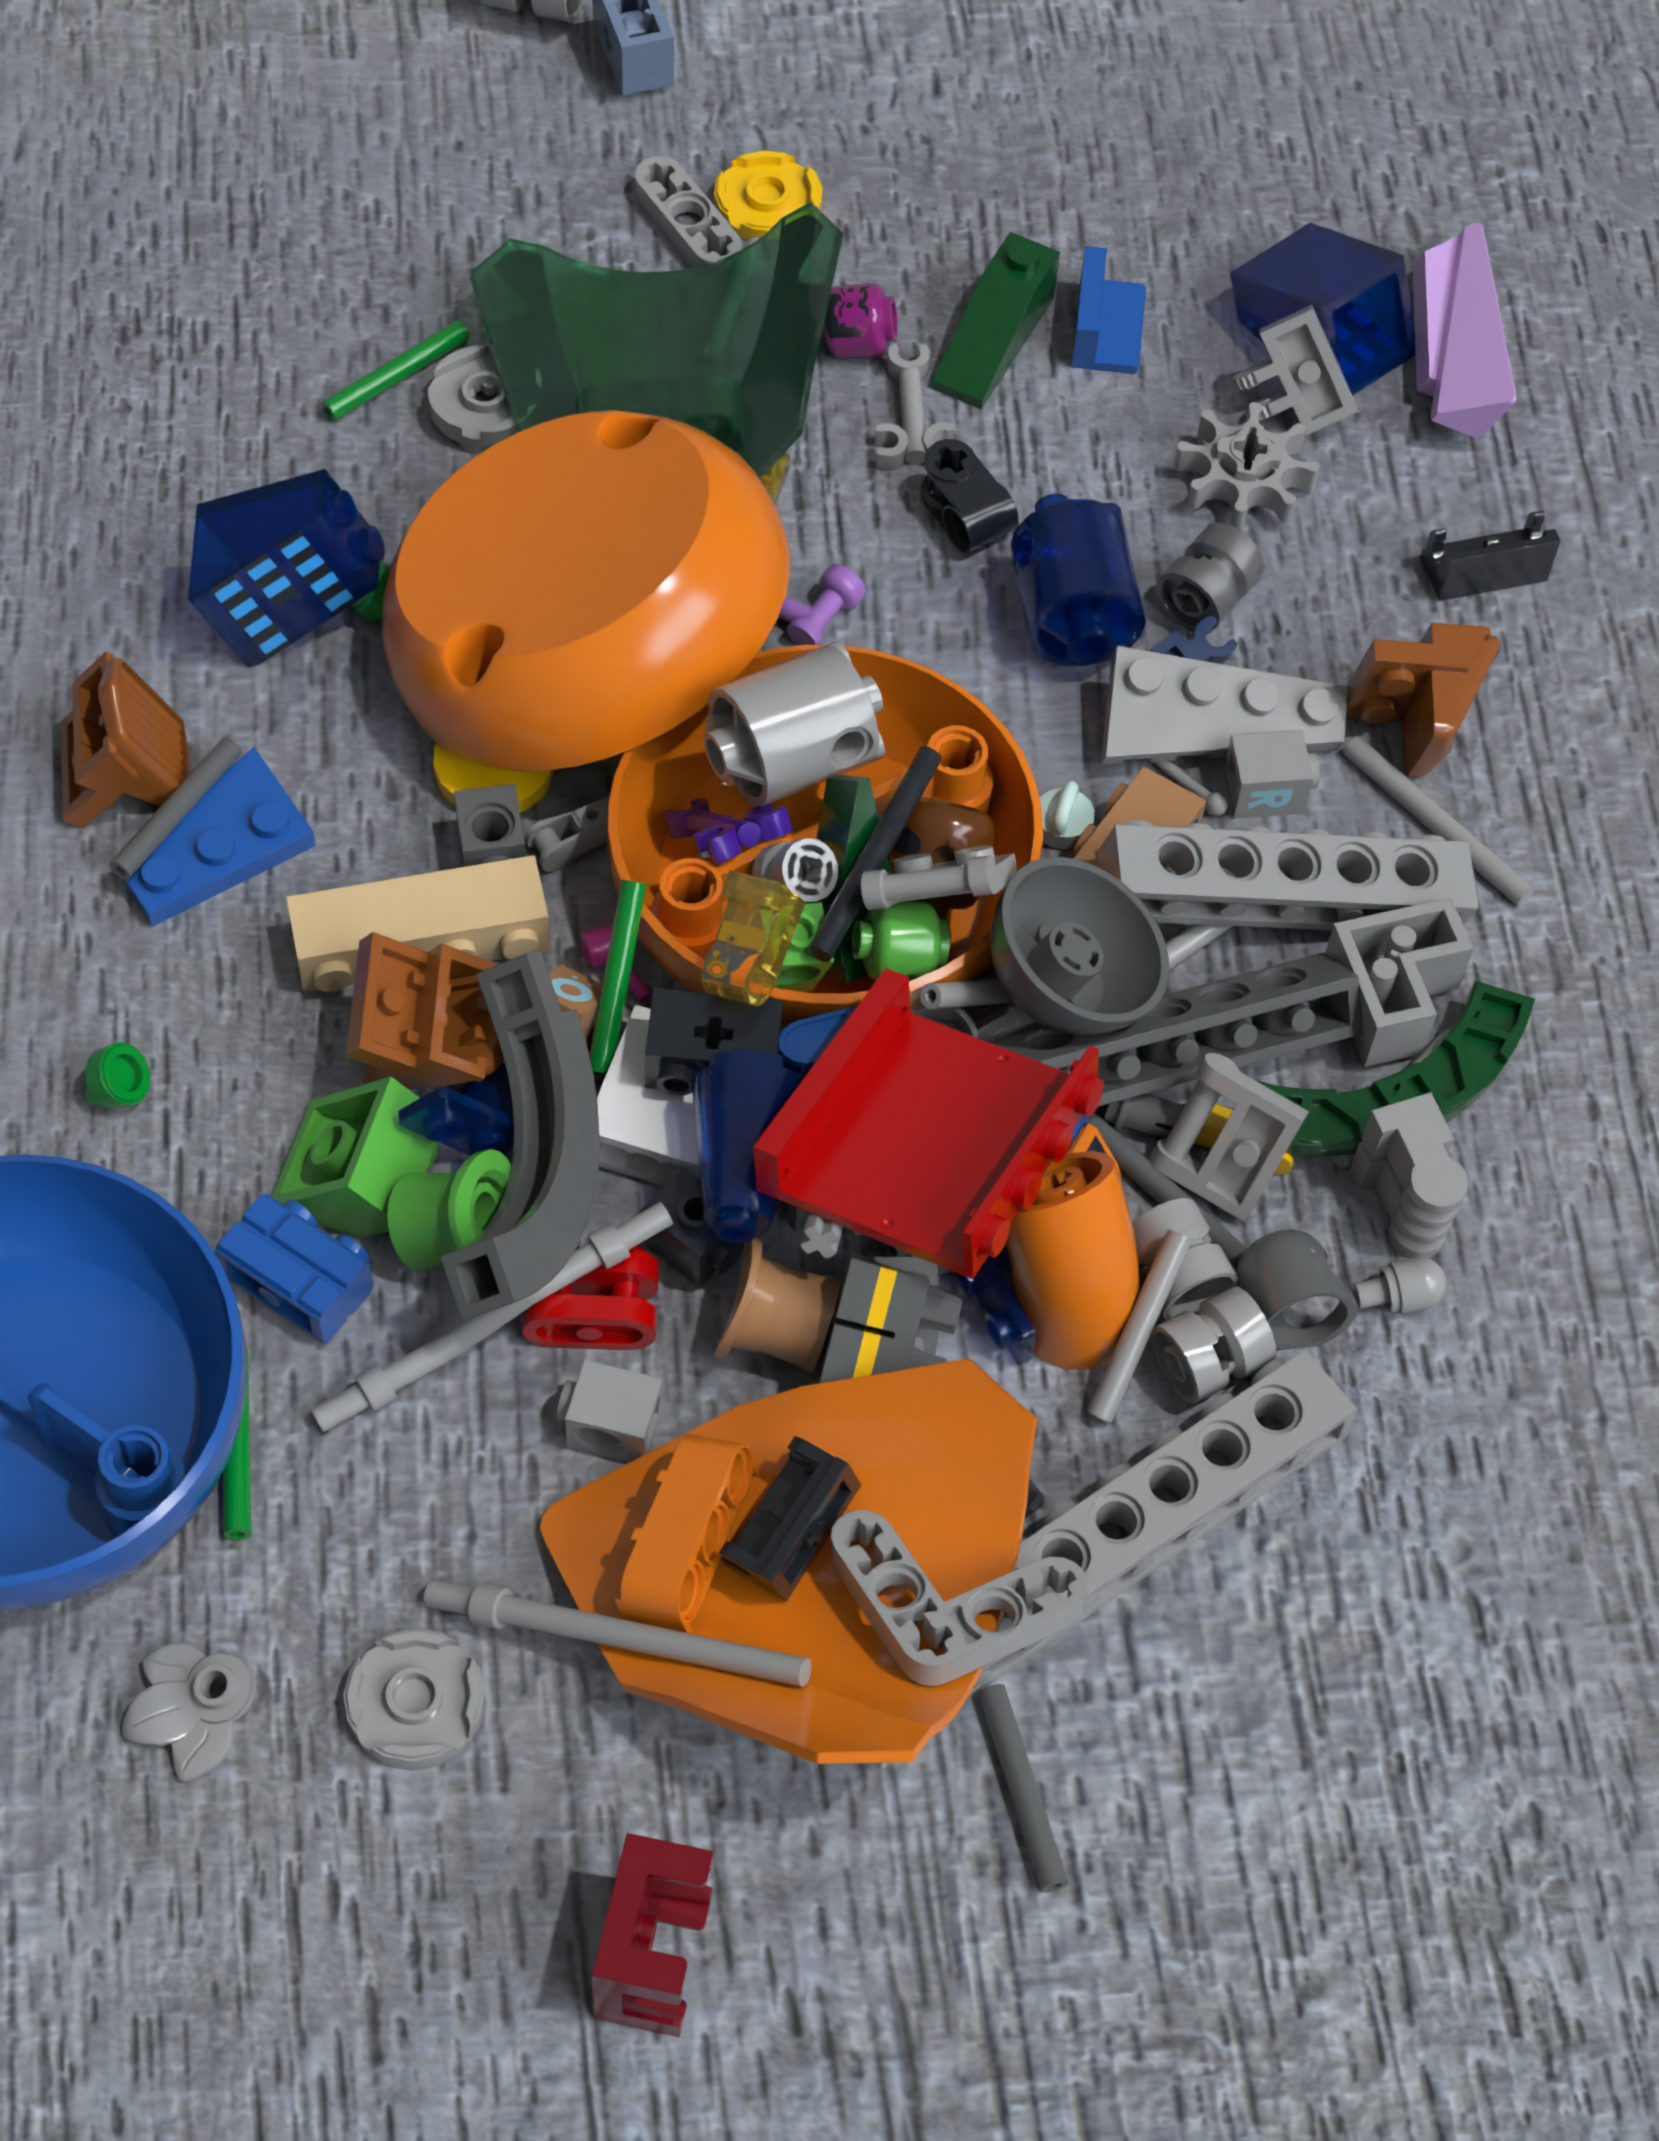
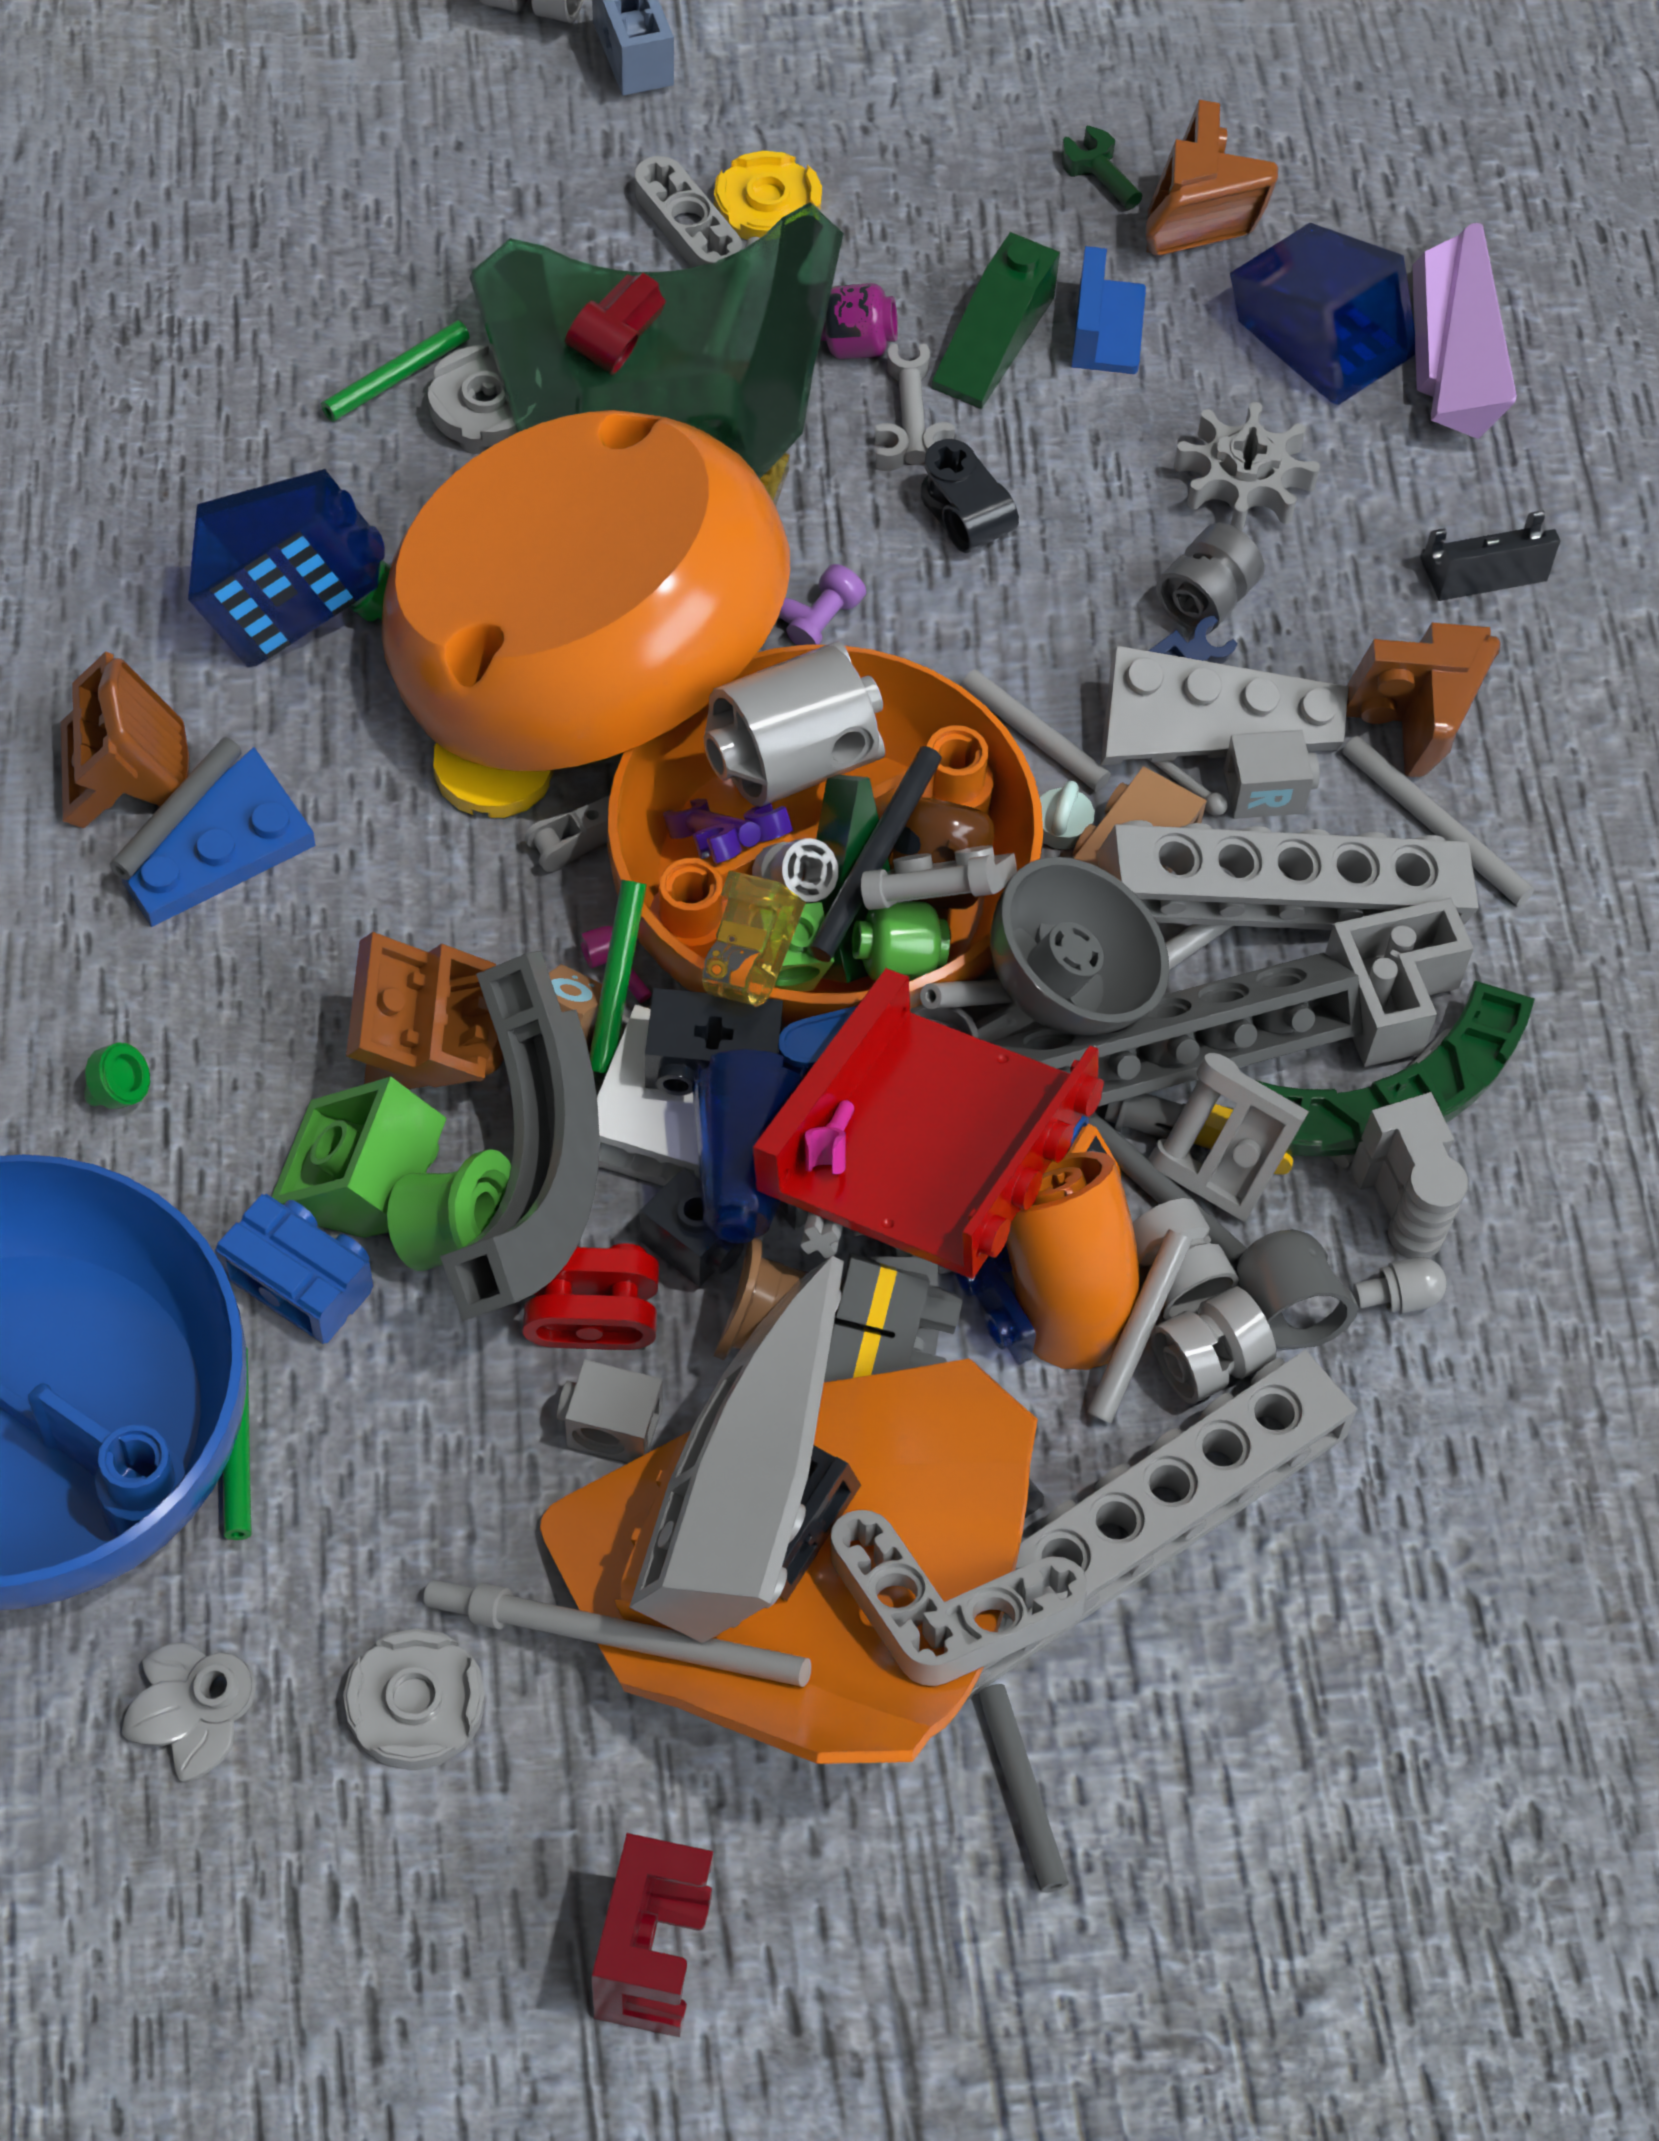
(378, 1385): light grey bar -> none
(467, 1120): clear blue bracket -> none
(478, 909): tan brick -> none
(489, 815): dark grey brick -> none
(612, 328): none -> dark red piece
(744, 1472): none -> light grey wedge
(828, 1143): none -> dark pink hand
(1036, 730): none -> light grey bar
(1077, 580): clear blue cylinder -> none
(1097, 161): none -> dark green bar
(1206, 192): none -> dark orange piece
(1306, 369): light grey hinge -> none

